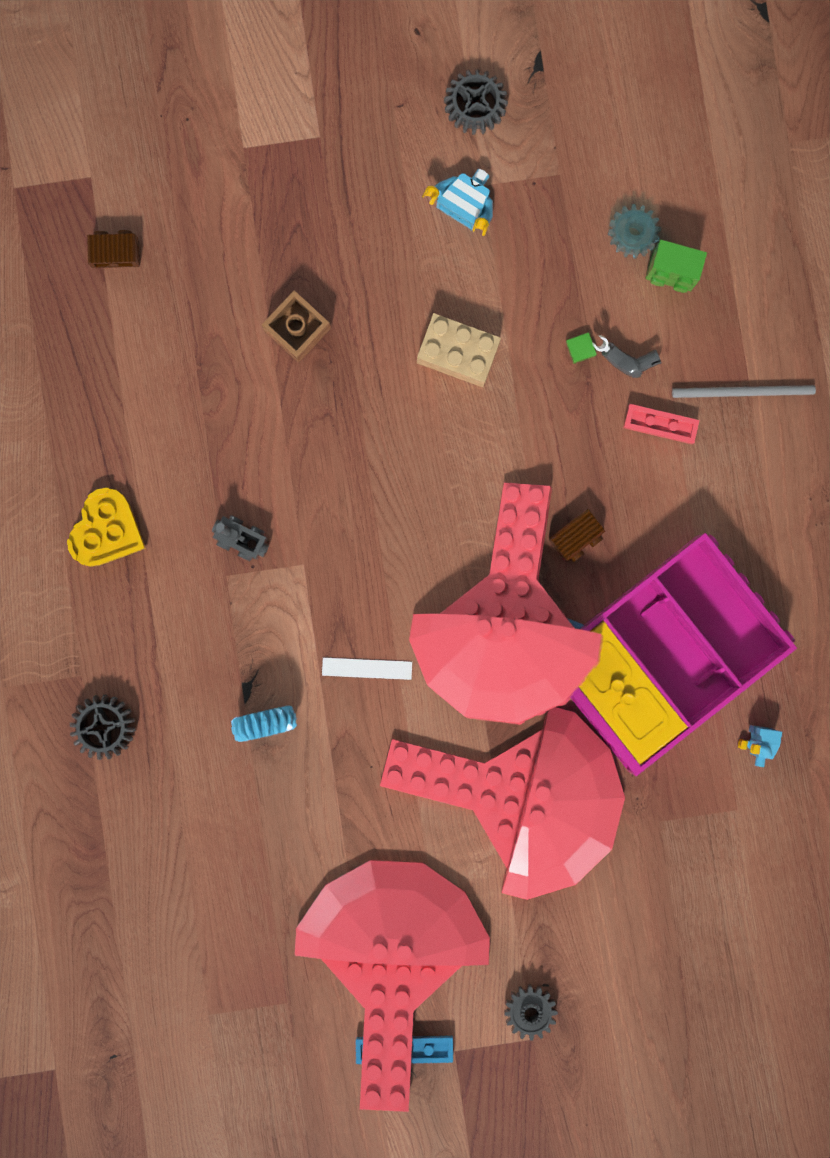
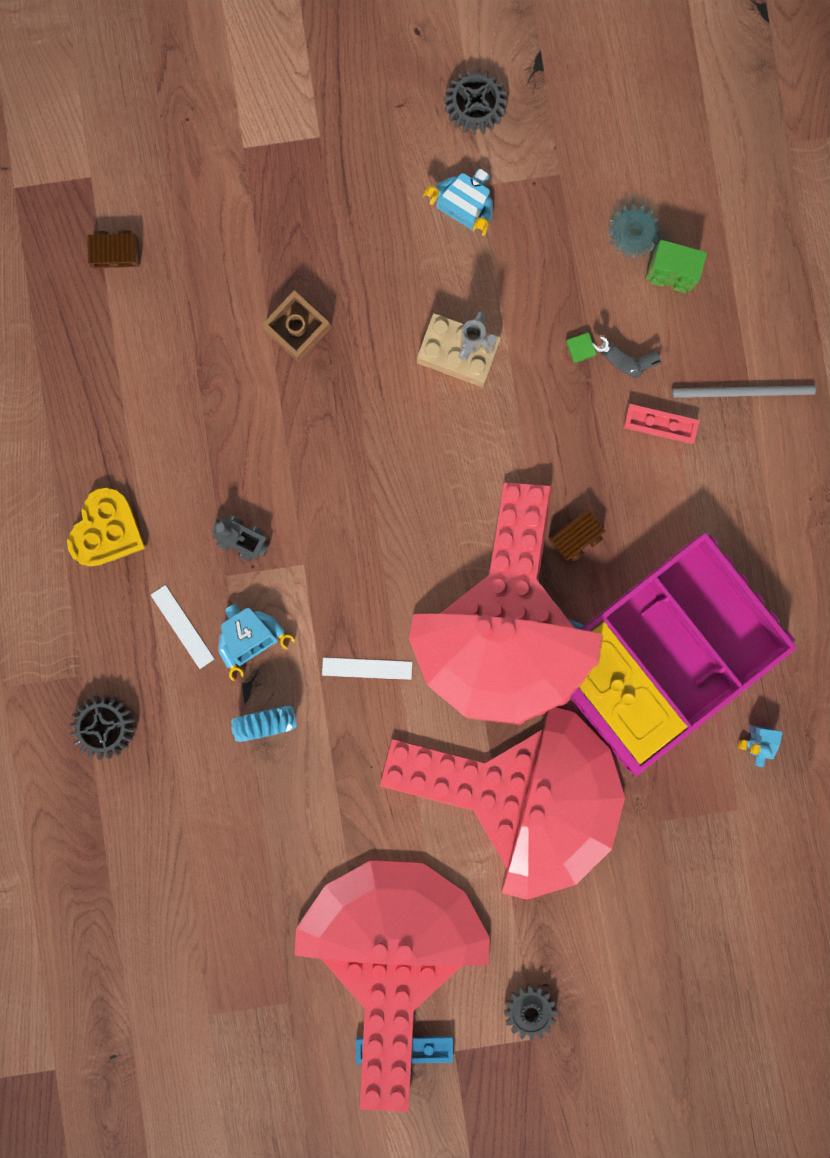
(182, 627): none -> white sticker
(247, 636): none -> medium azure torso
(473, 345): none -> light grey pin

